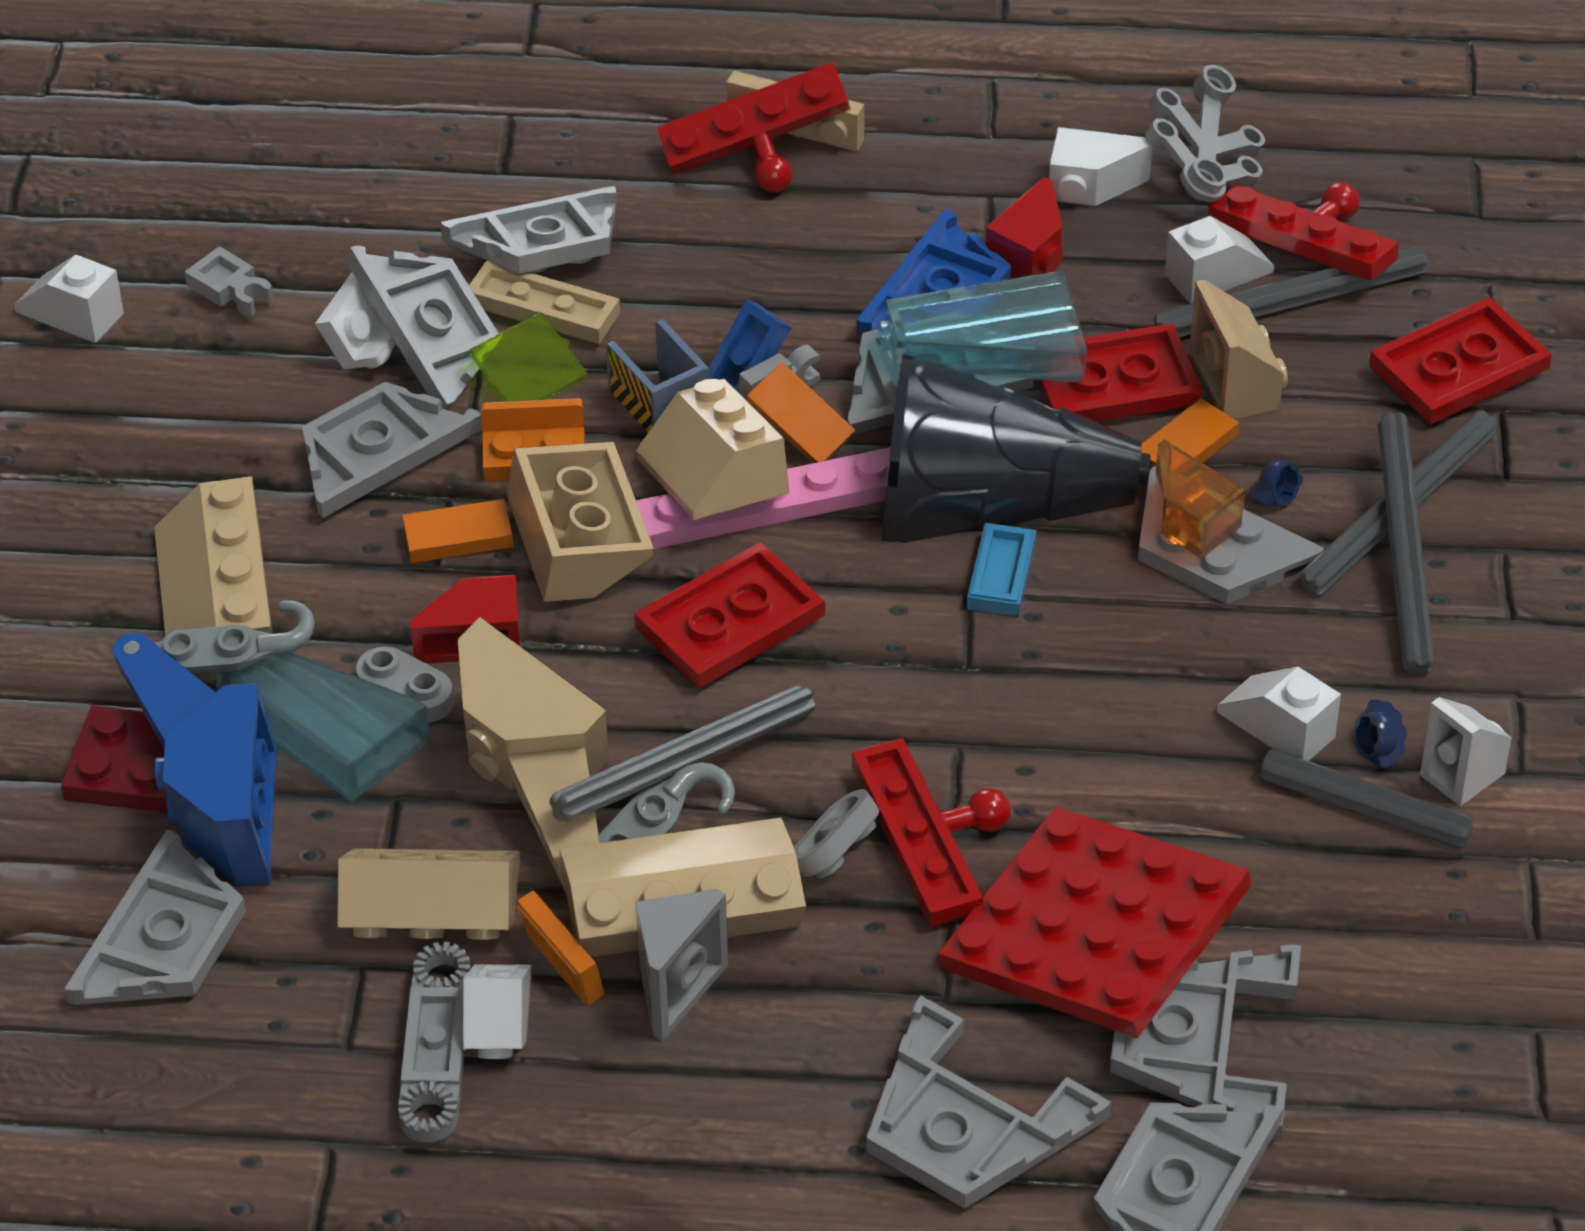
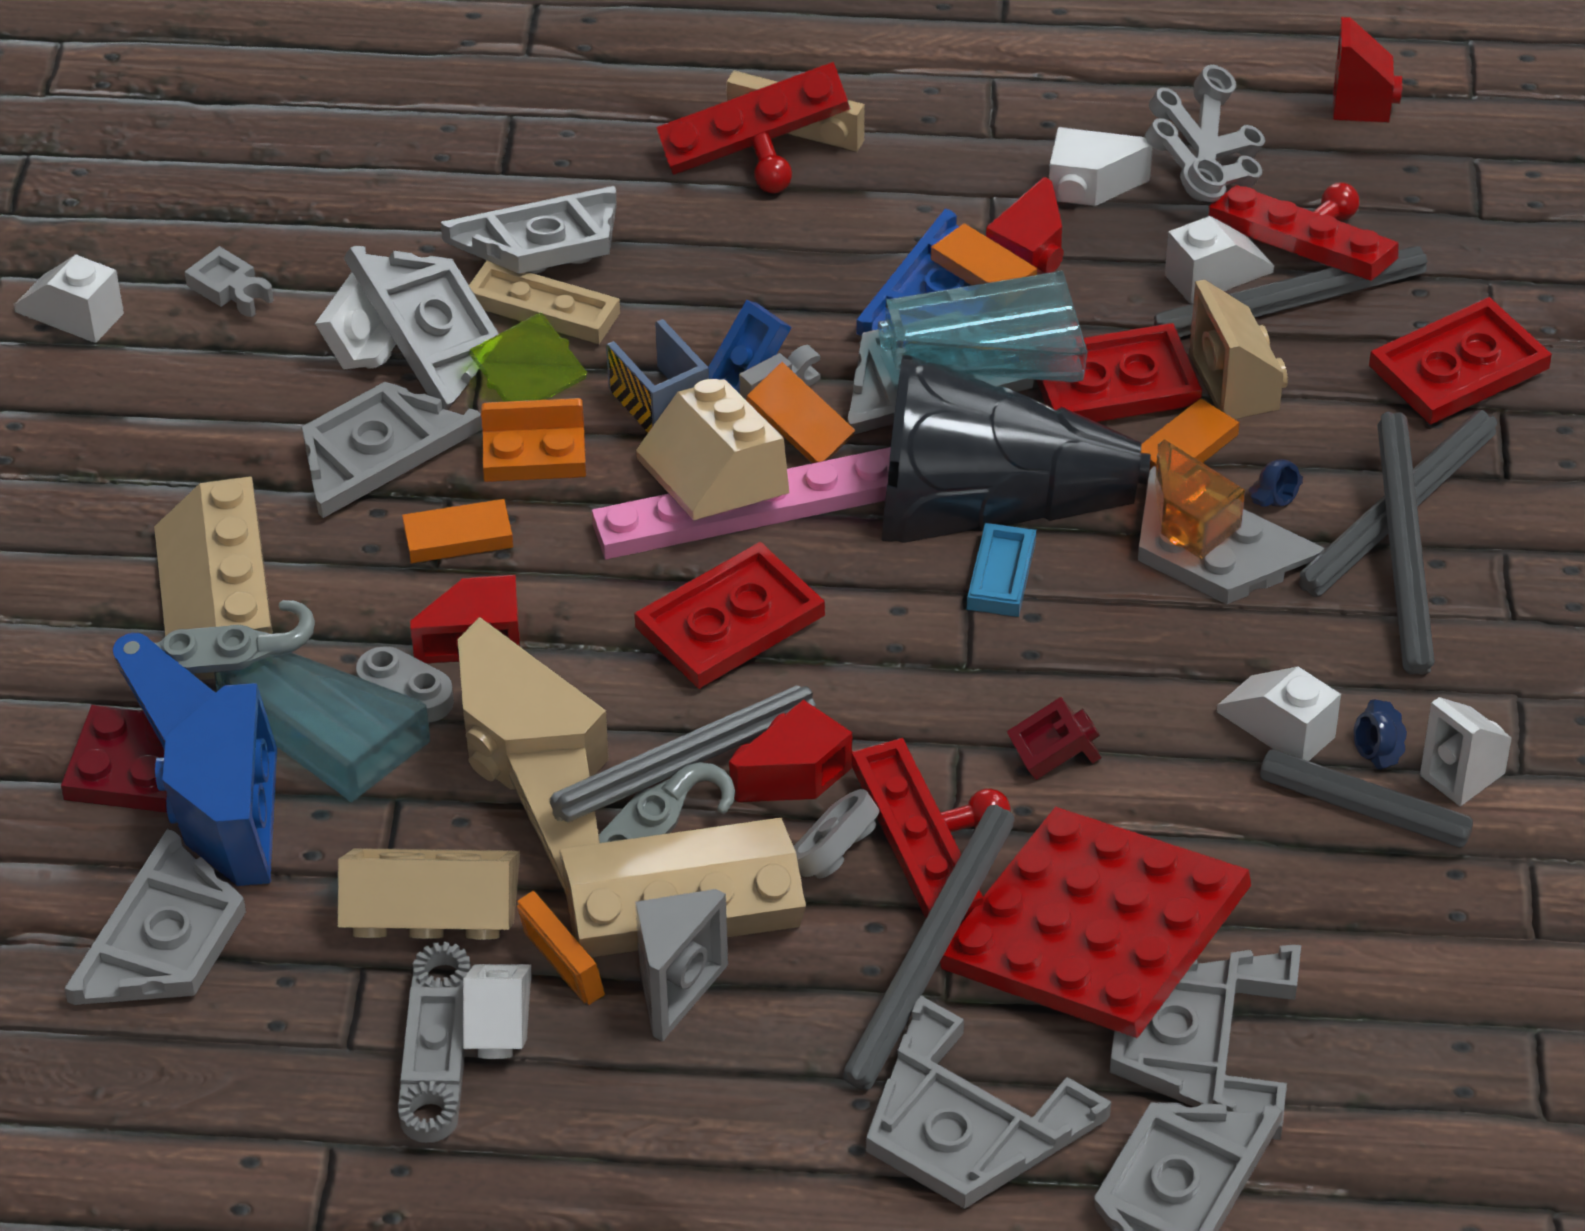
(576, 518): tan slope -> none
(793, 758): none -> red slope
(928, 948): none -> dark grey axle
(978, 258): none -> orange tile
(1054, 737): none -> dark red bracket
(1363, 77): none -> red slope

